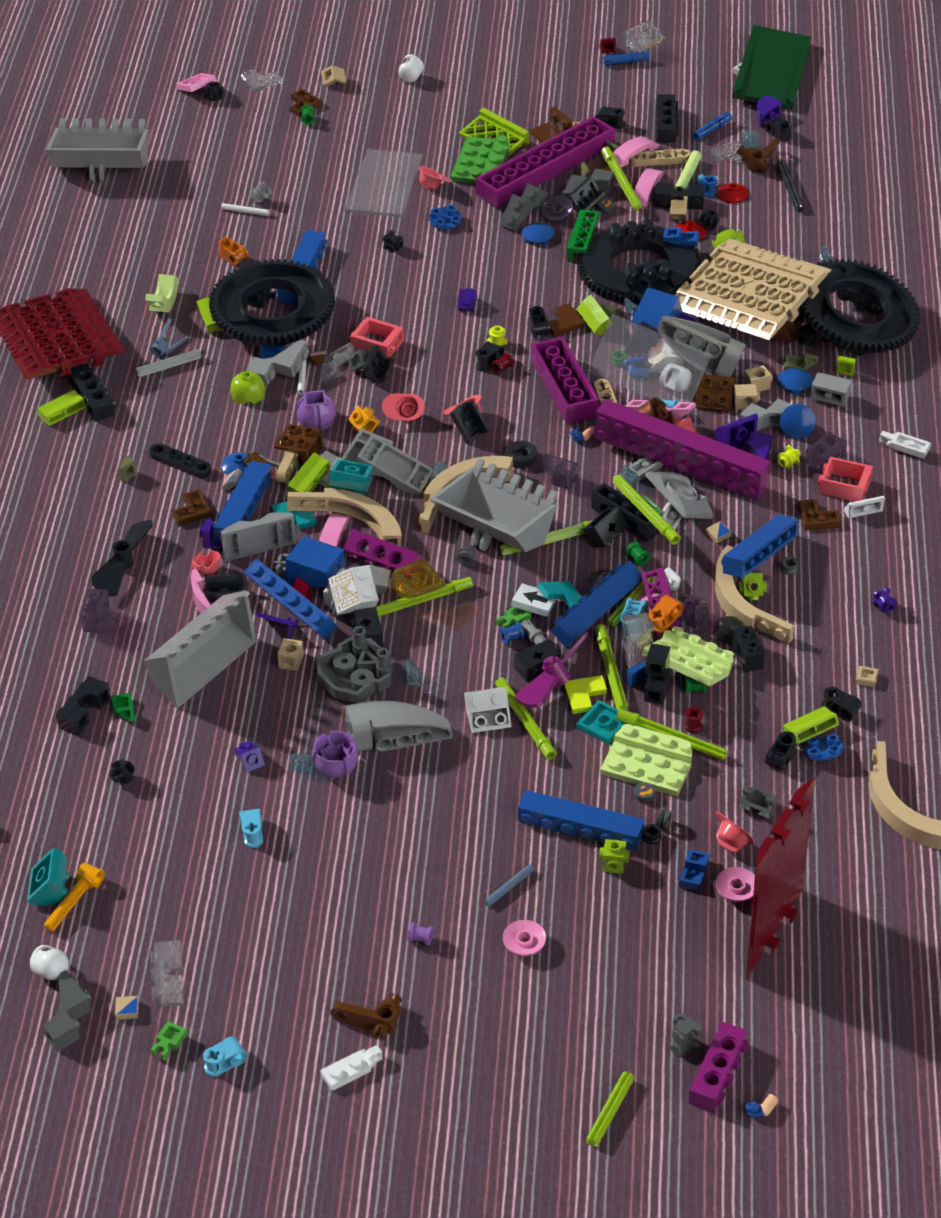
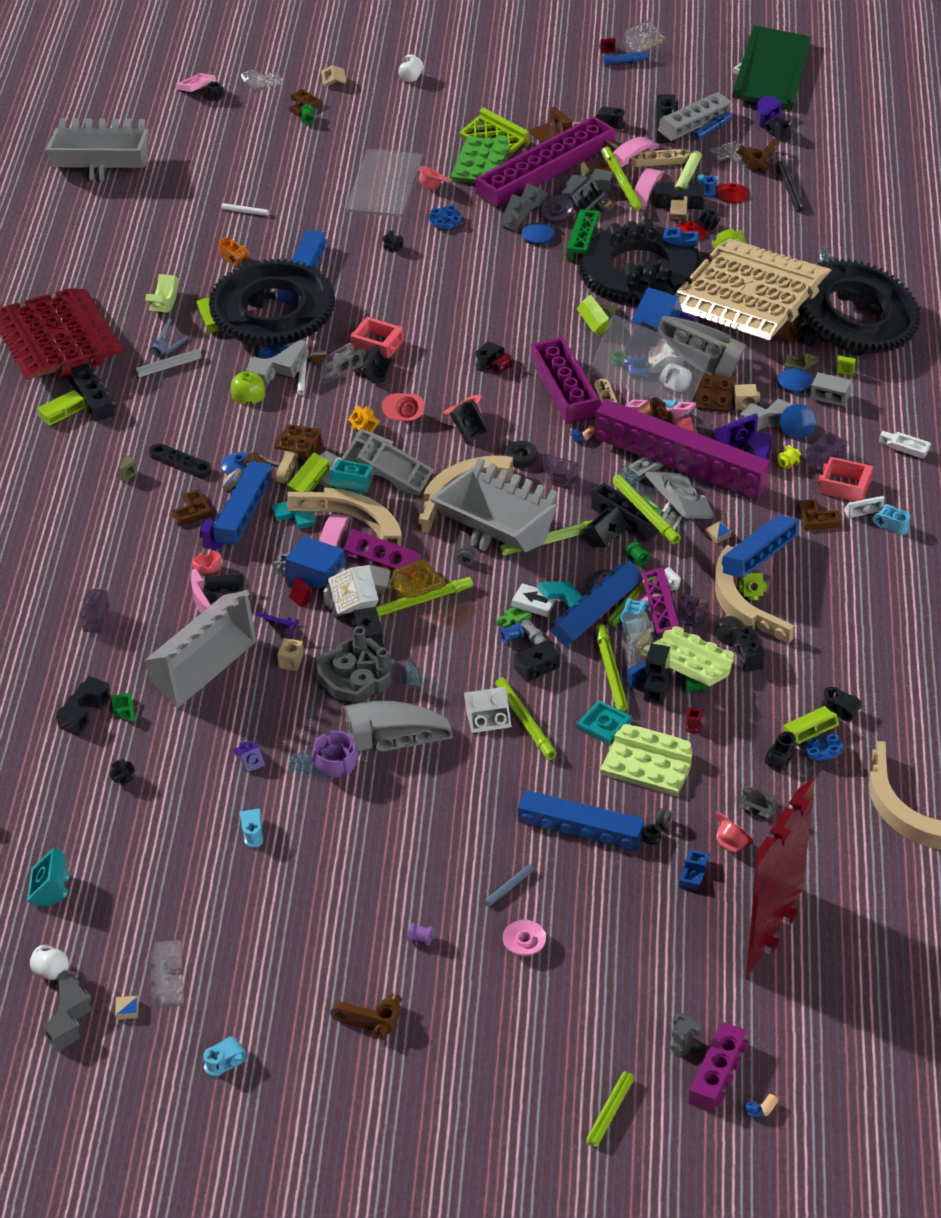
(87, 878): light orange axle -> none
(112, 572): black piece -> none
(169, 1037): bright green plate -> none
(258, 536): light grey slope -> none
(260, 192): light grey brick -> none
(290, 599): blue brick -> none
(316, 410): medium lavender piece -> none
(351, 1067): white hinge -> none
(438, 468): clear light blue pin -> none
(467, 299): dark purple bracket -> none
(497, 335): neon yellow brick -> none
(538, 321): black piece -> none
(554, 674): magenta piece -> none
(567, 320): reddish brown tile -> none
(581, 689): neon yellow tile -> none
(614, 856): lime brick -> none
(630, 307): clear light blue slope -> none
(636, 720): lime axle -> none
(644, 792): dark grey tile -> none
(665, 612): orange piece -> none
(693, 116): none -> light grey brick
(734, 878): bright pink dish -> none
(750, 139): clear light blue slope -> none
(758, 376): tan brick -> none
(789, 570): dark grey bush -> none
(867, 676): tan tile -> none
(884, 600): dark purple brick -> none
(894, 520): none -> medium azure piece

